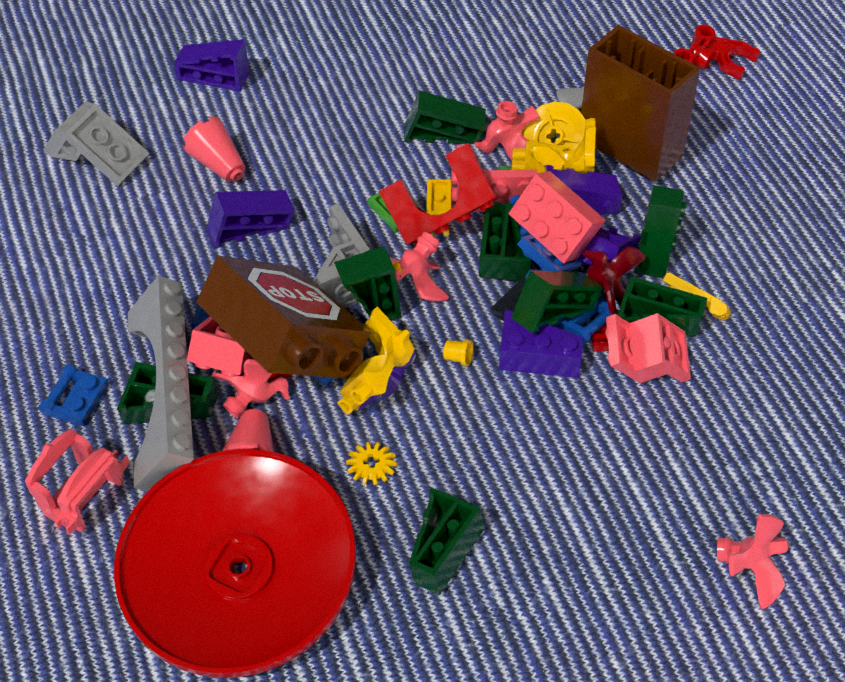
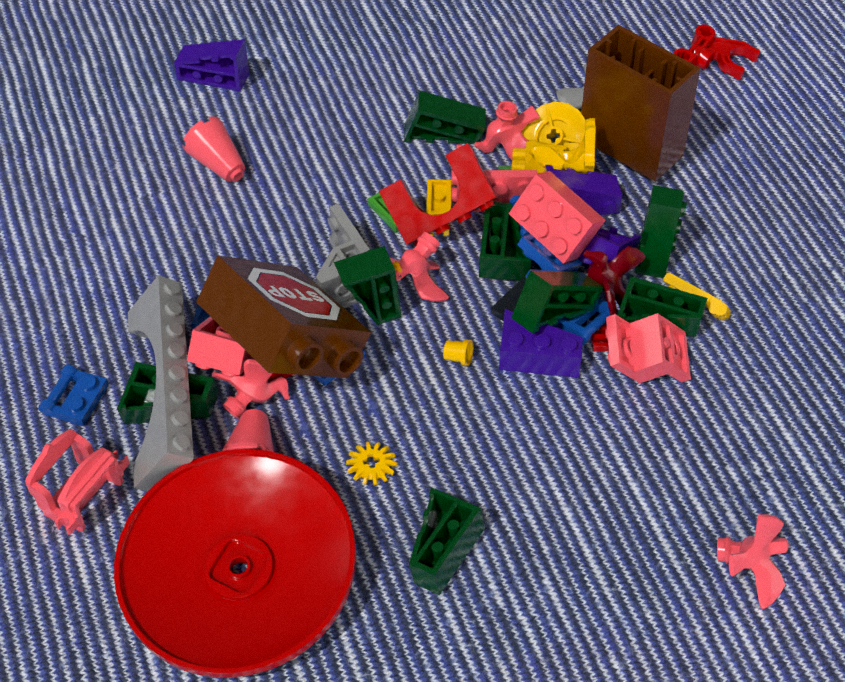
(99, 140): light grey bracket -> none
(248, 213): dark purple wedge -> none
(381, 374): yellow hips -> none

